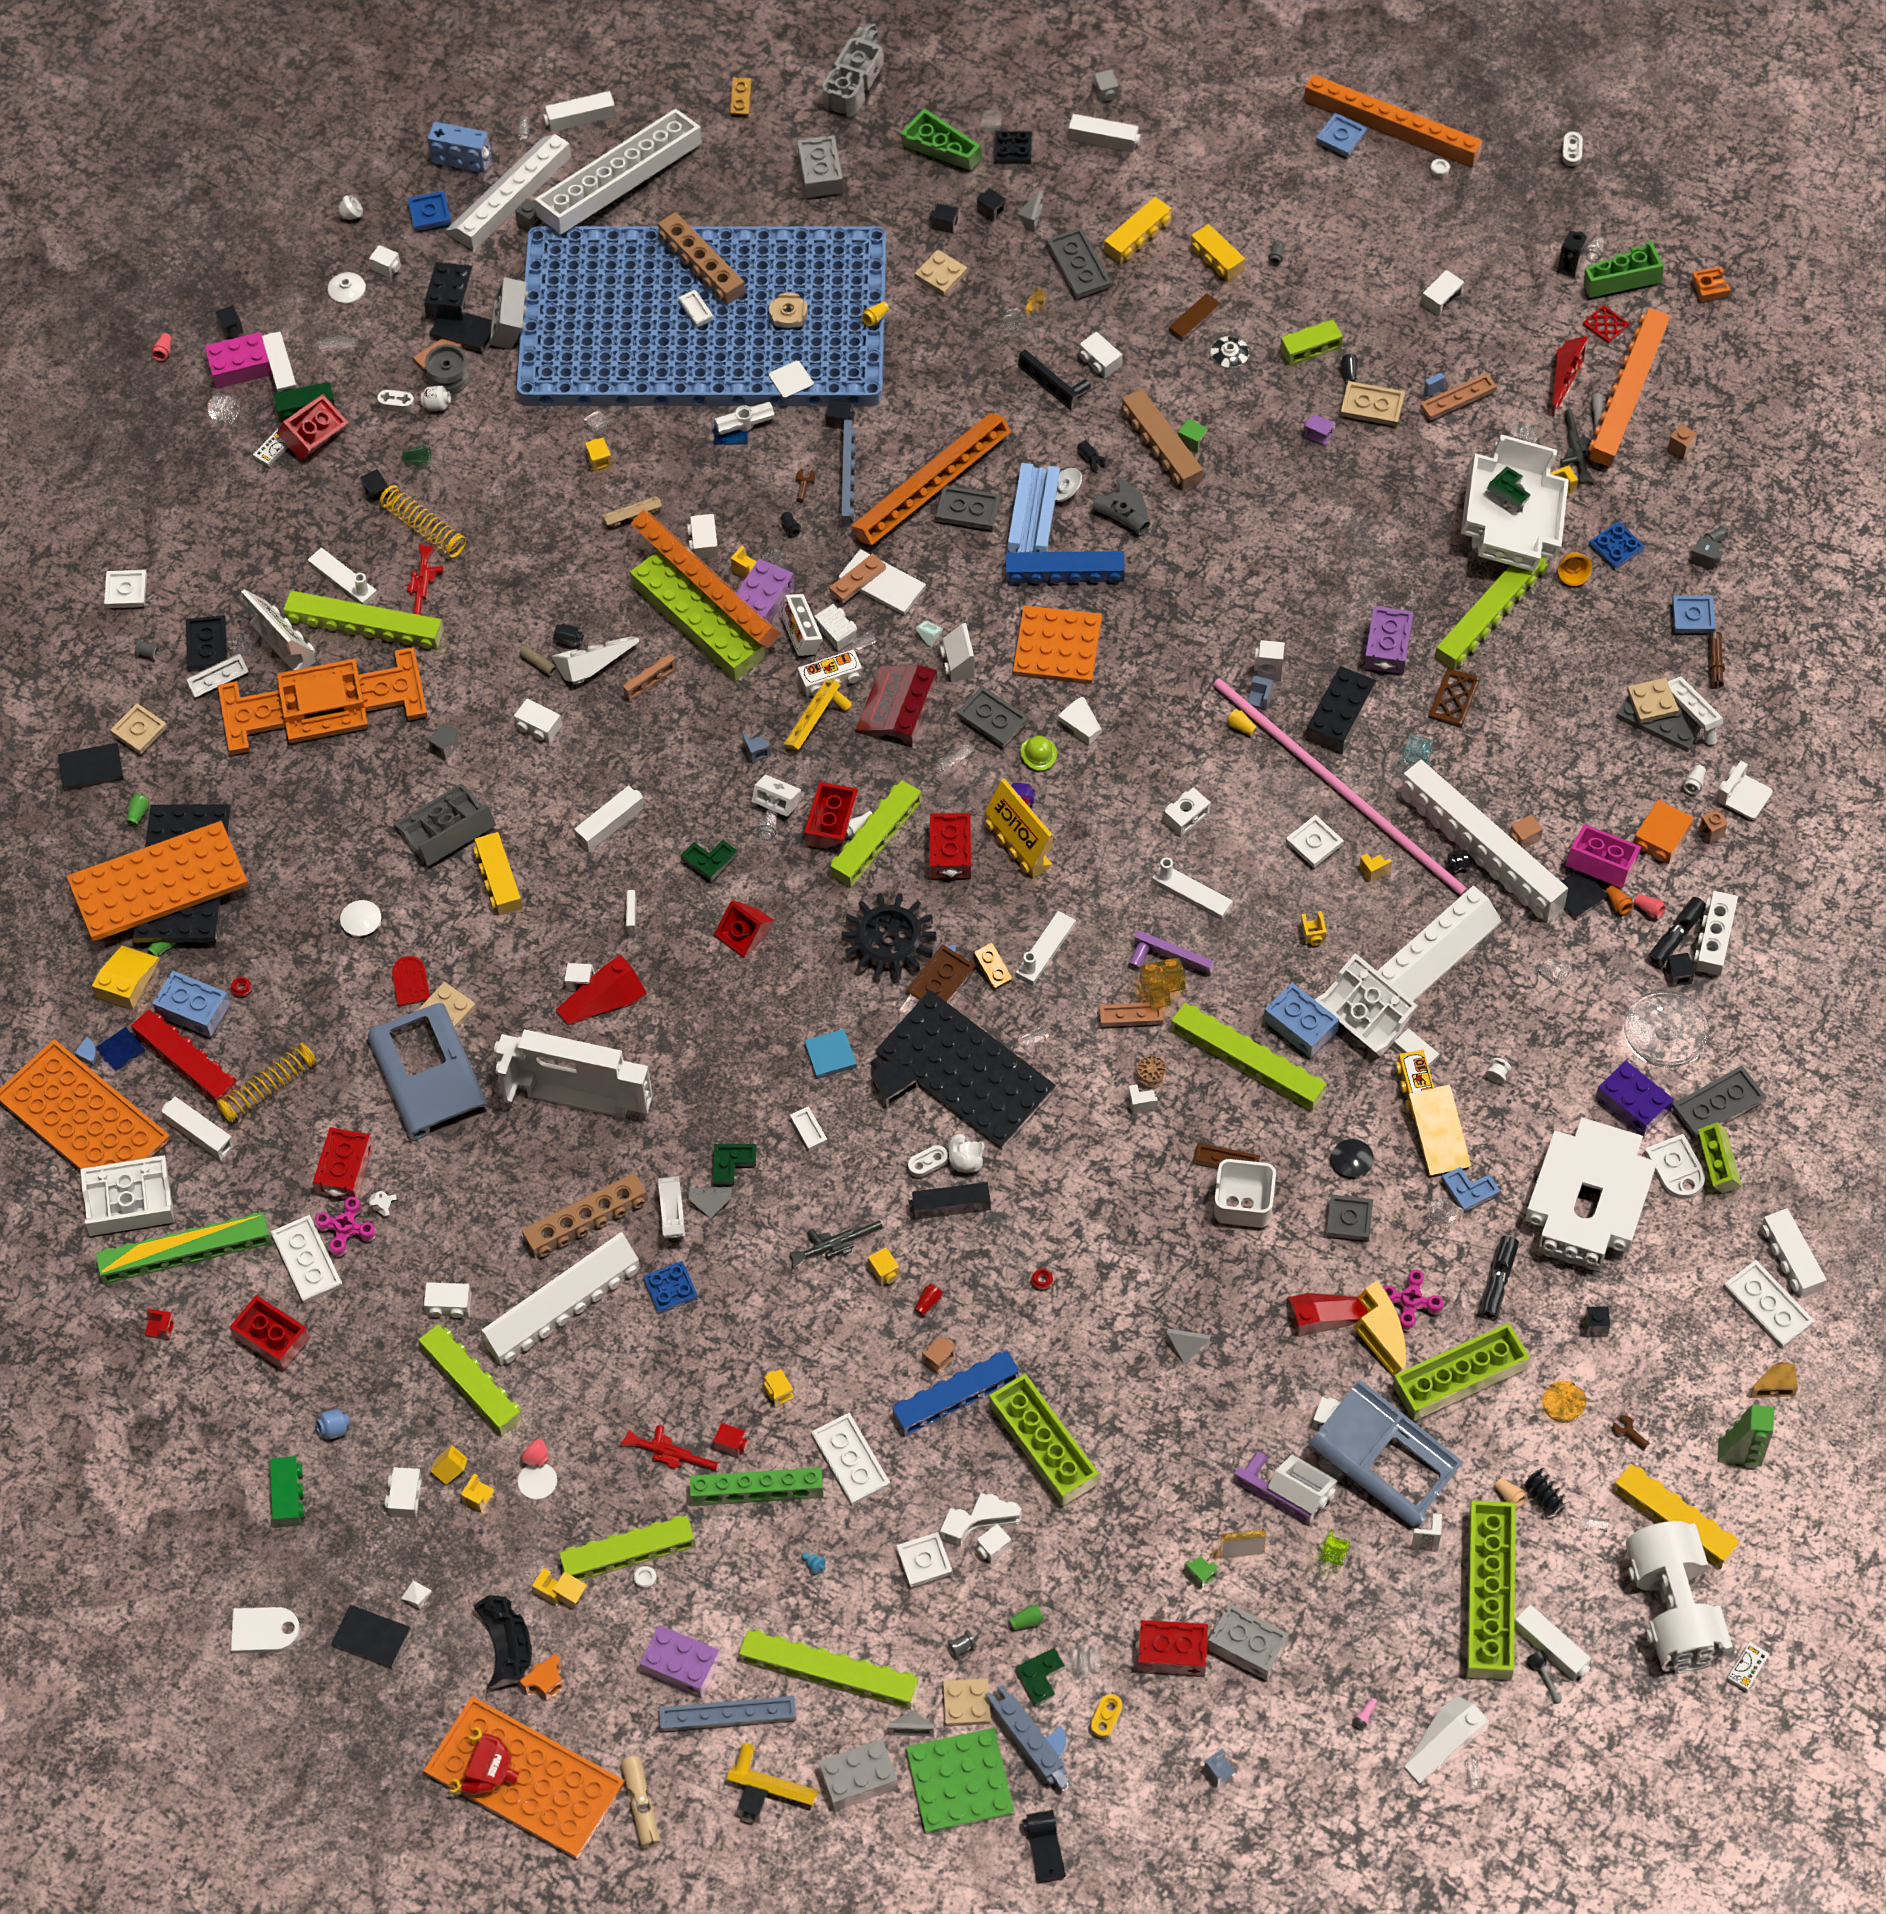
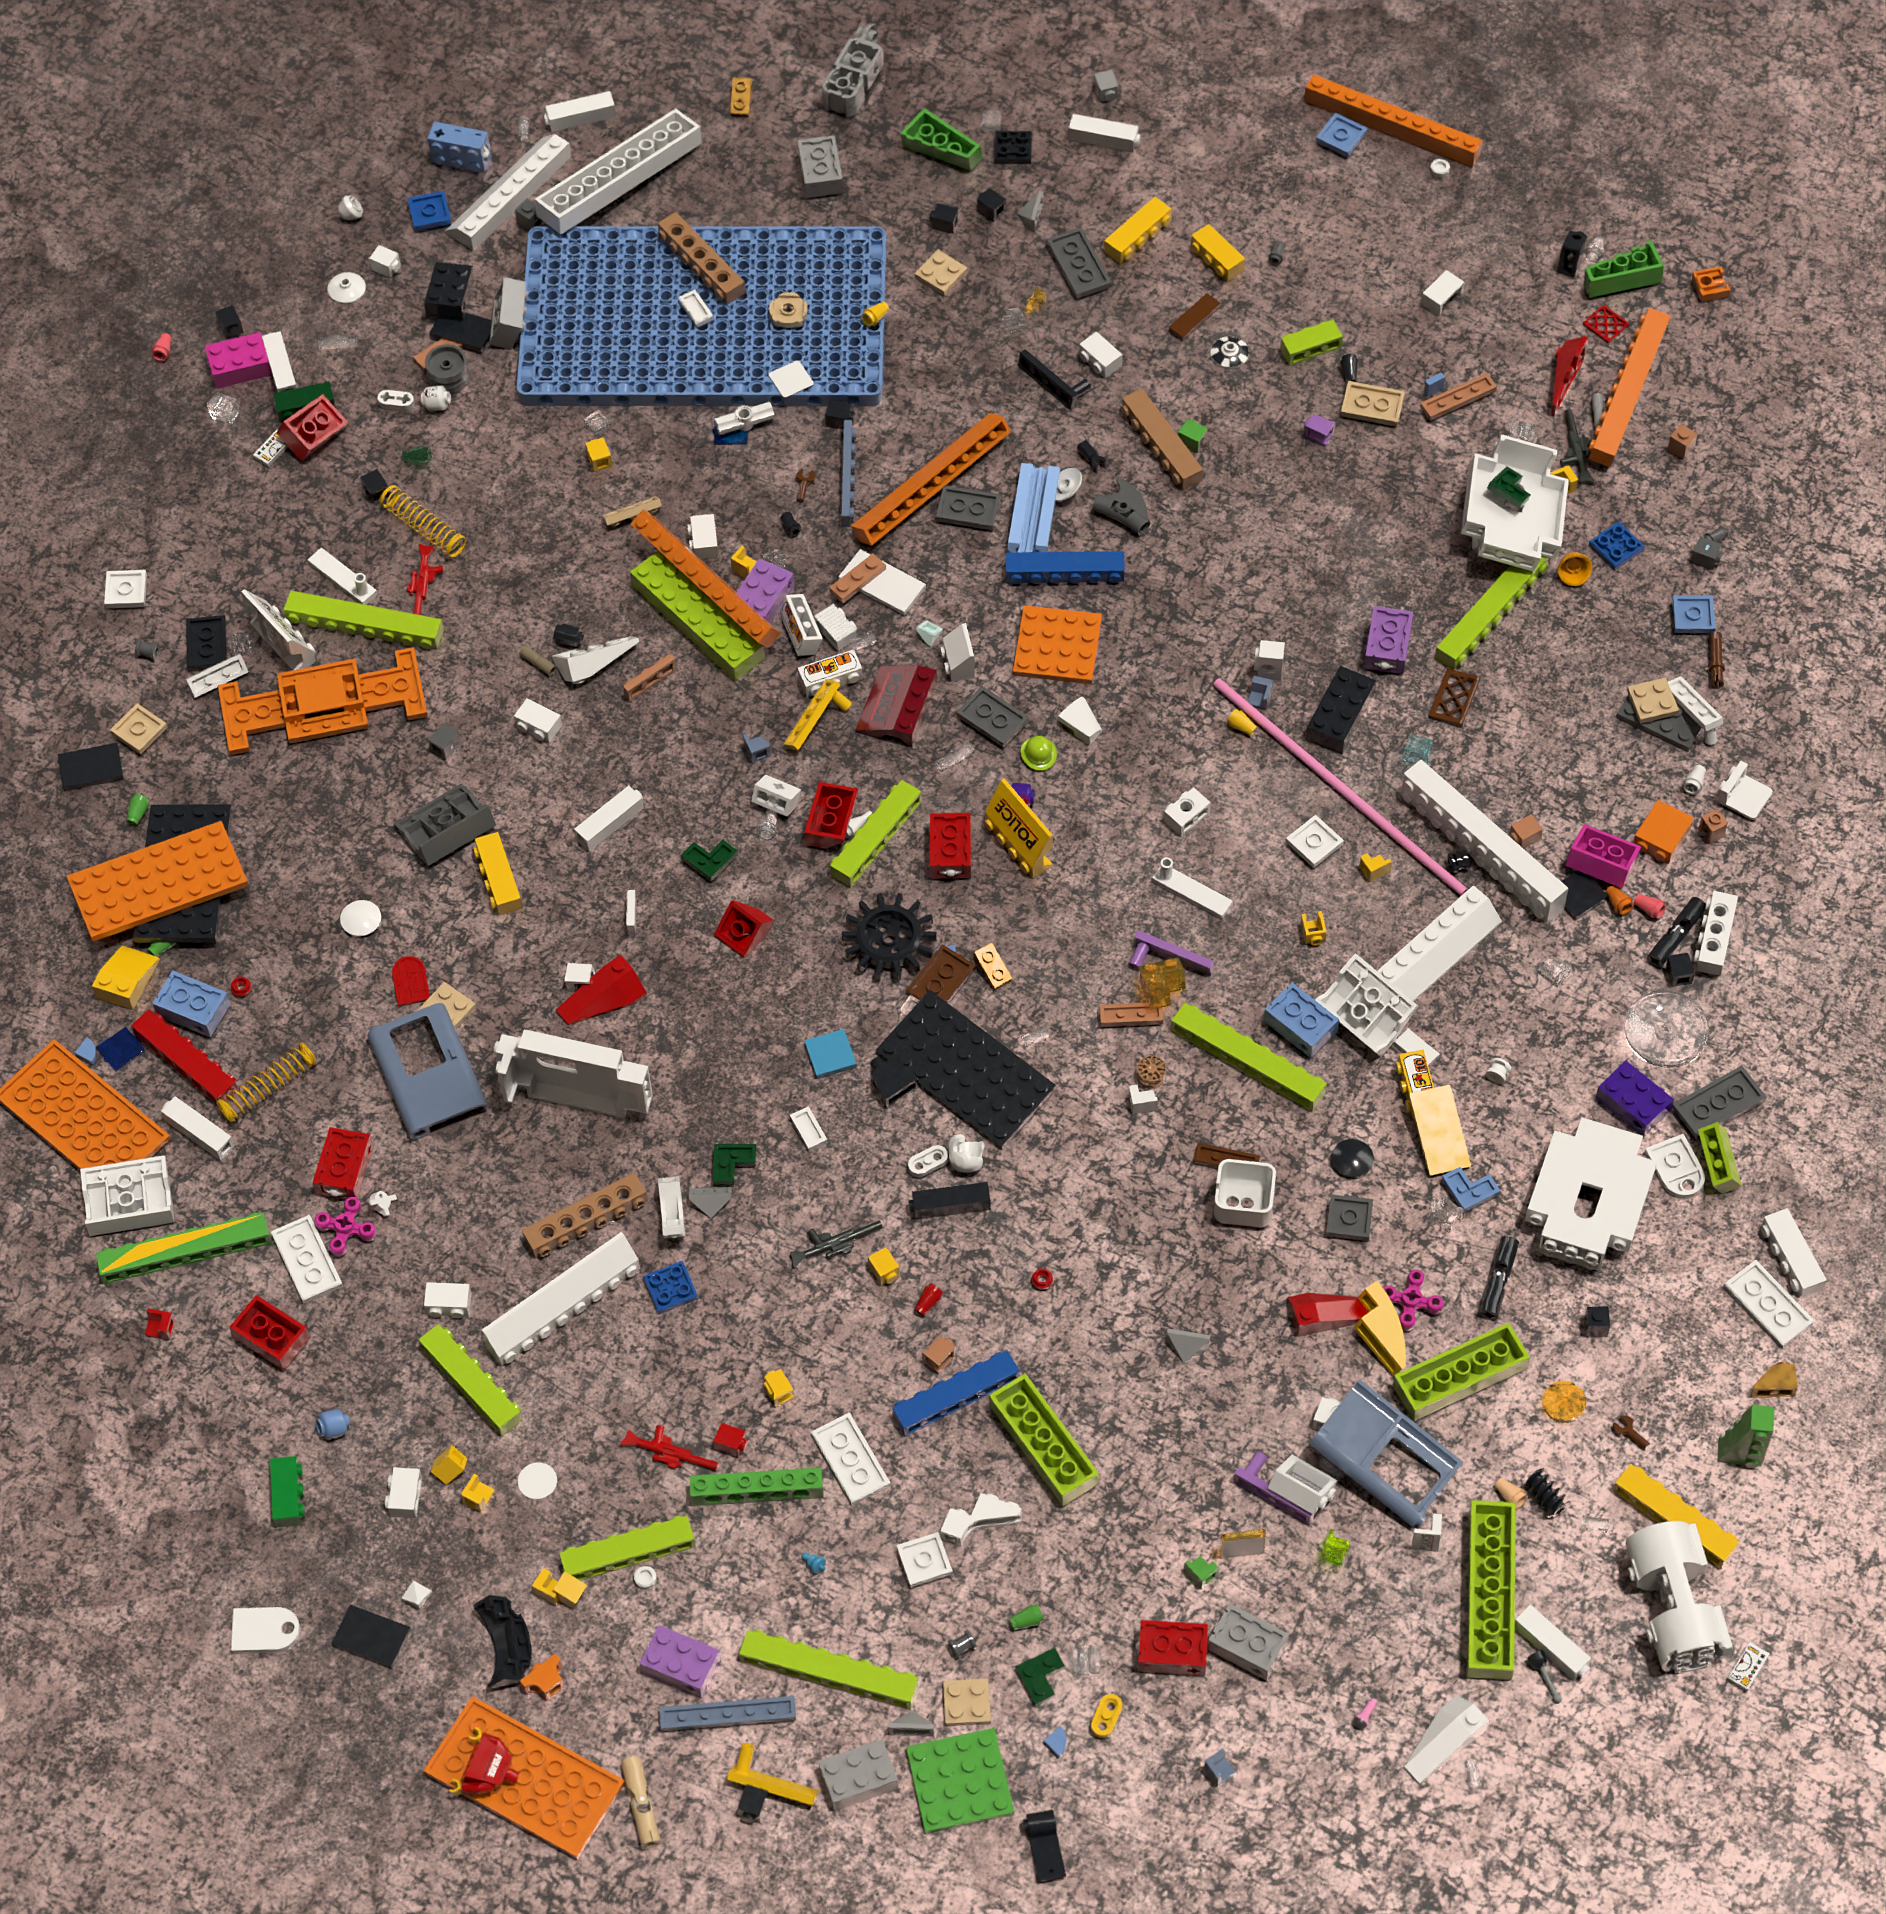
(535, 1453): coral cone -> none
(993, 1544): white brick -> none
(1028, 1738): sand blue hinge -> none
(1045, 948): white piece -> none
(1572, 148): white plate -> none

